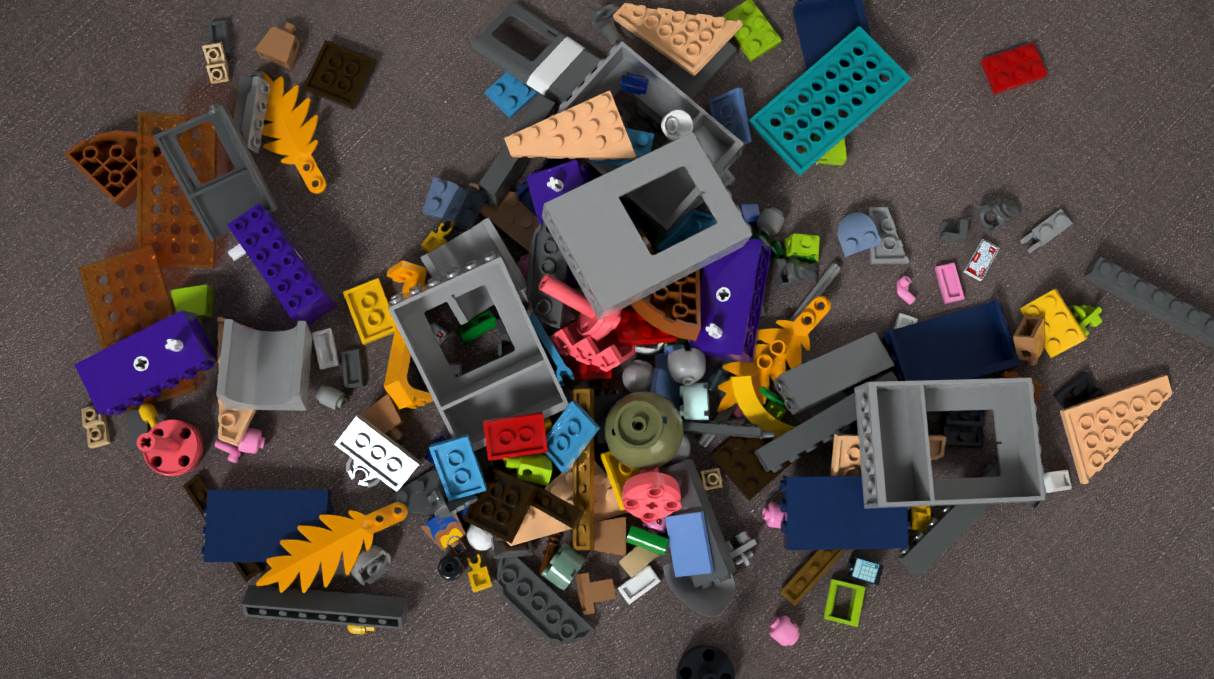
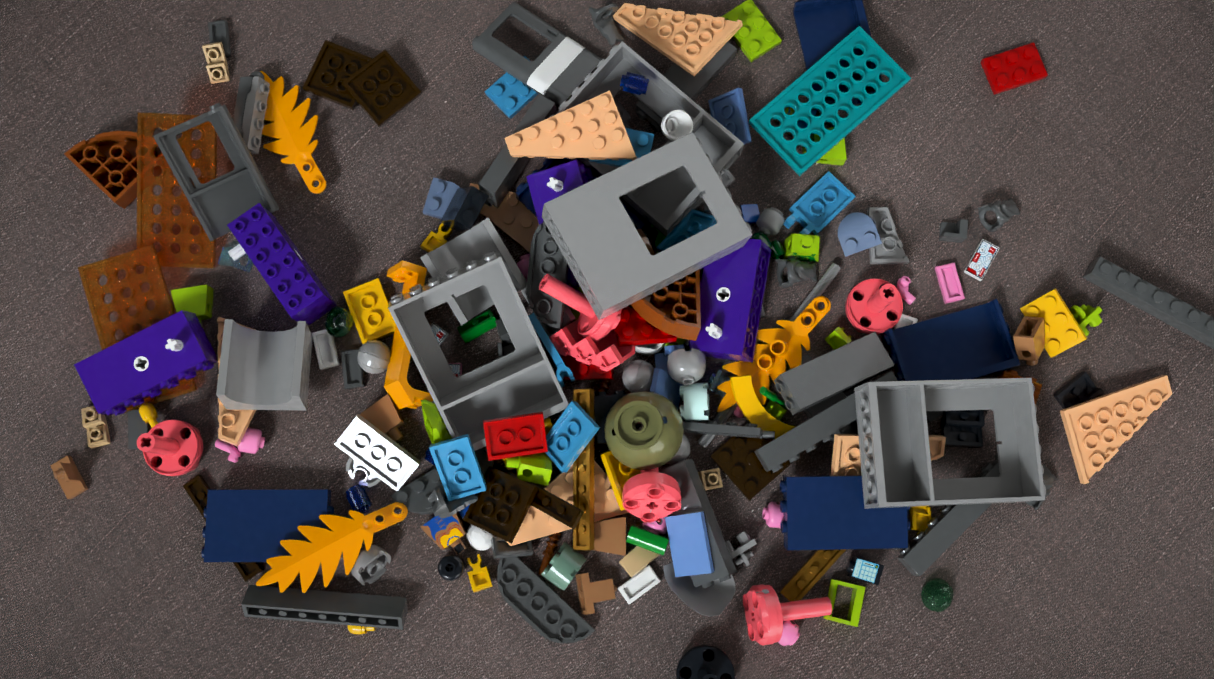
(69, 477): none -> medium nougat piece
(226, 260): none -> clear light blue bracket
(279, 46): medium nougat torso -> none
(331, 397): light grey brick -> none
(338, 322): none -> clear green piece
(358, 499): none -> clear blue brick
(374, 356): none -> light grey piece
(381, 88): none -> dark brown plate
(434, 423): none -> lime slope
(766, 614): none -> coral piece
(819, 205): none -> dark azure tile
(838, 338): none -> lime tile
(874, 306): none -> coral piece
(937, 594): none -> clear green piece
(1048, 230): light grey hinge -> none
(1057, 481): white tile -> none

